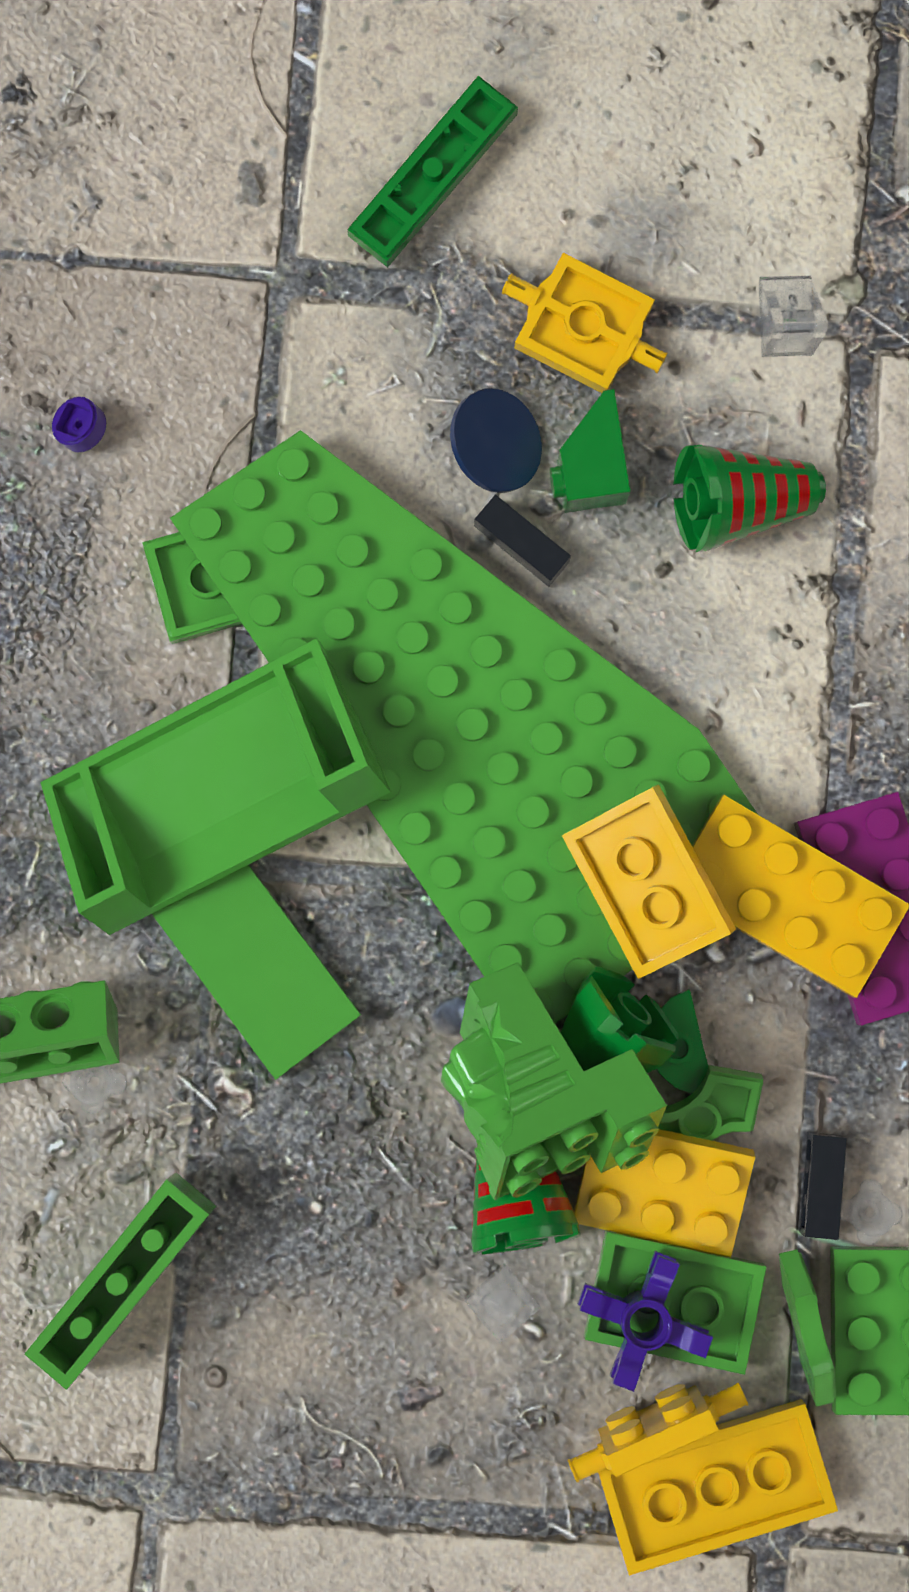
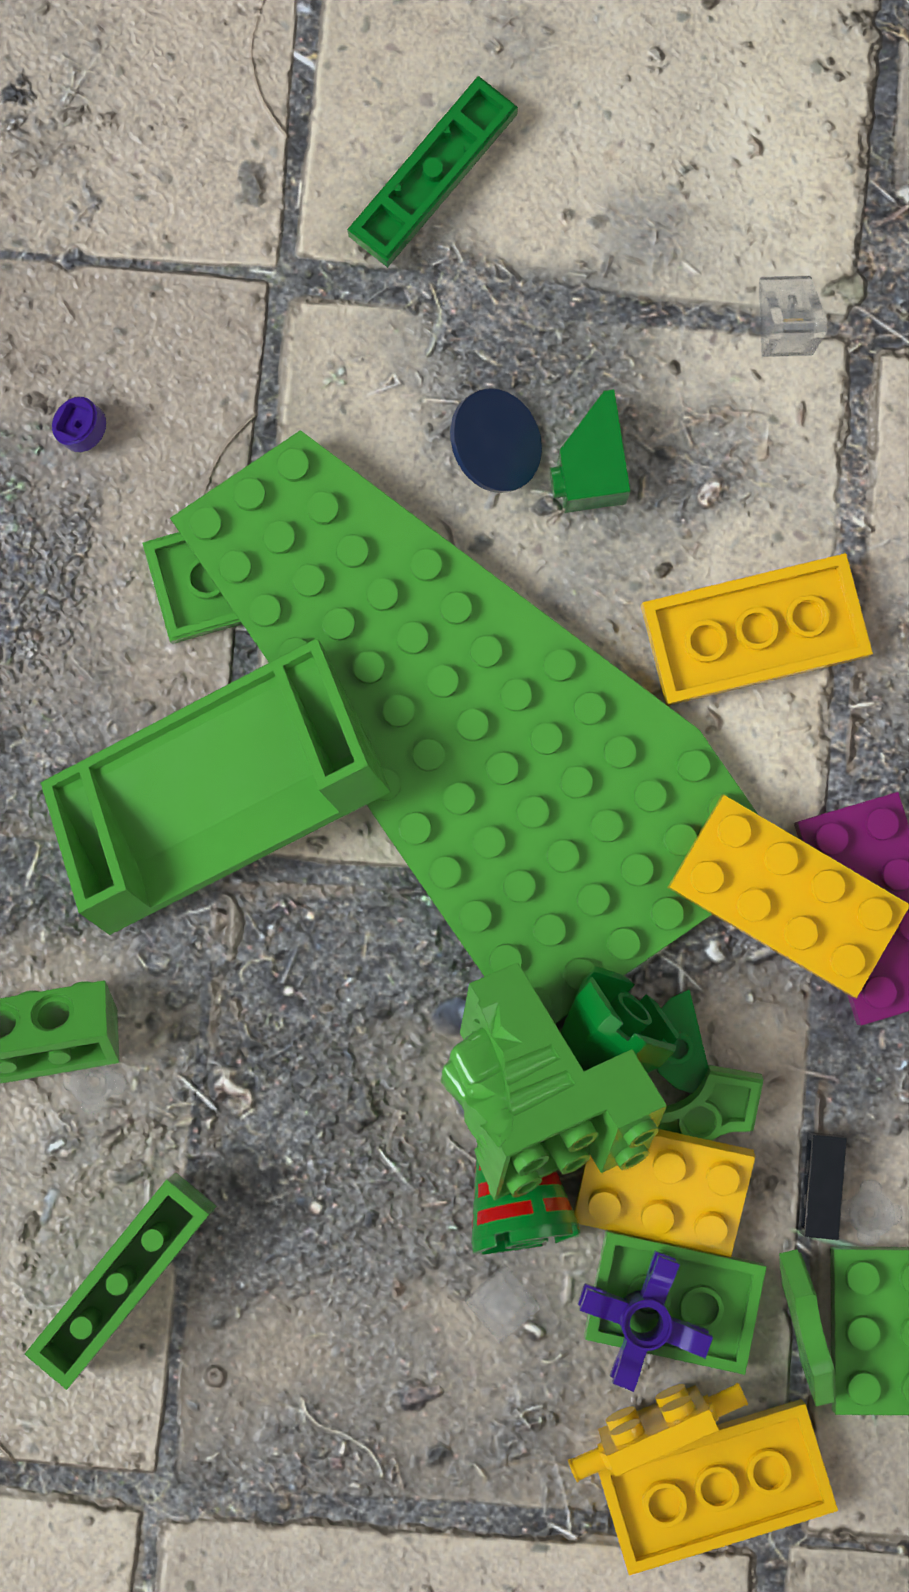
(258, 968): bright green tile -> none
(522, 540): black piece -> none
(584, 323): yellow plate -> none
(649, 882): yellow plate -> none
(740, 494): green cone -> none
(756, 629): none -> yellow plate

